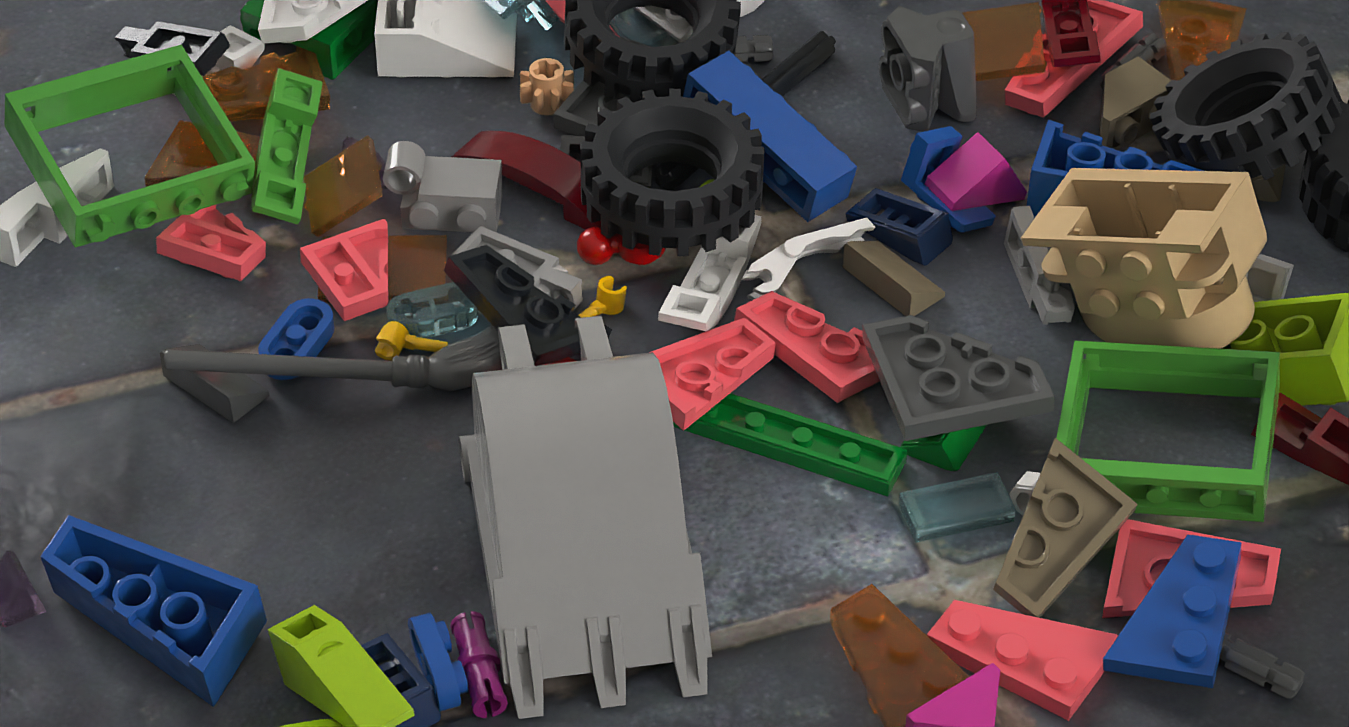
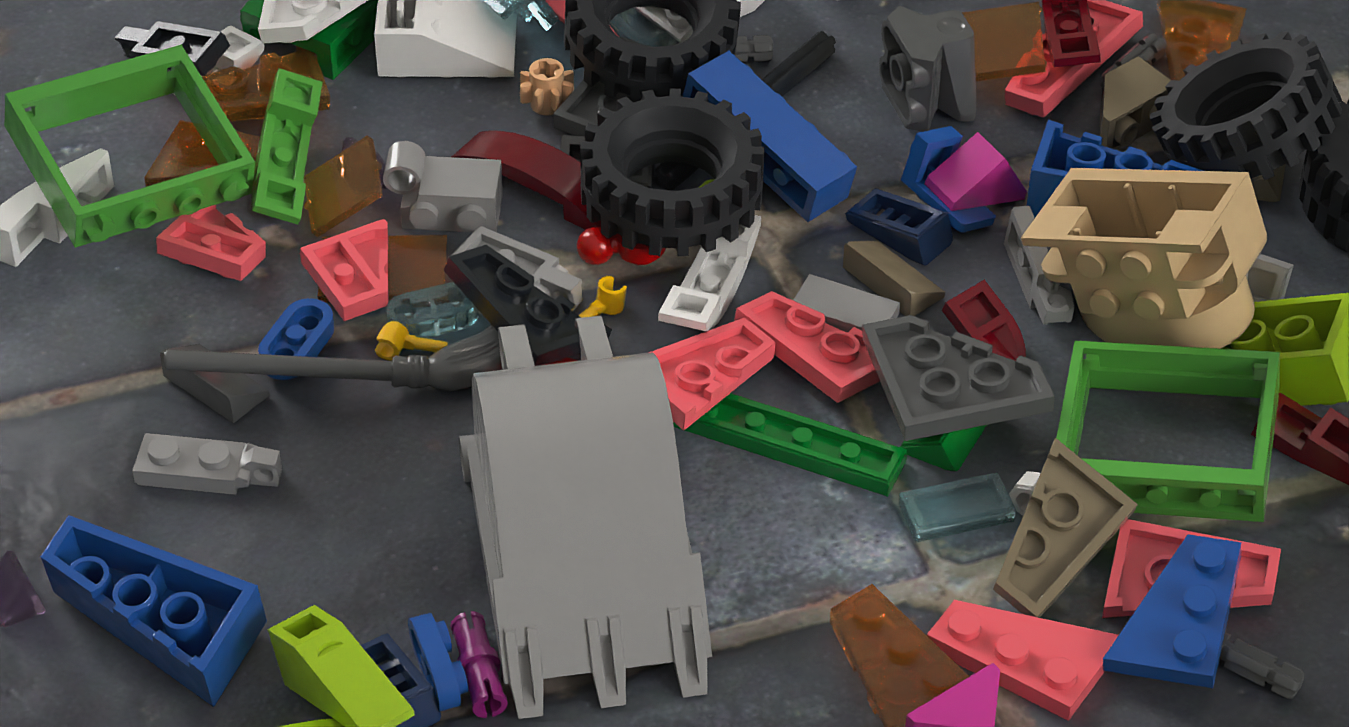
(204, 464): none -> light grey hinge
(776, 264): white arm -> none
(844, 305): none -> light grey tile
(984, 317): none -> dark red plate

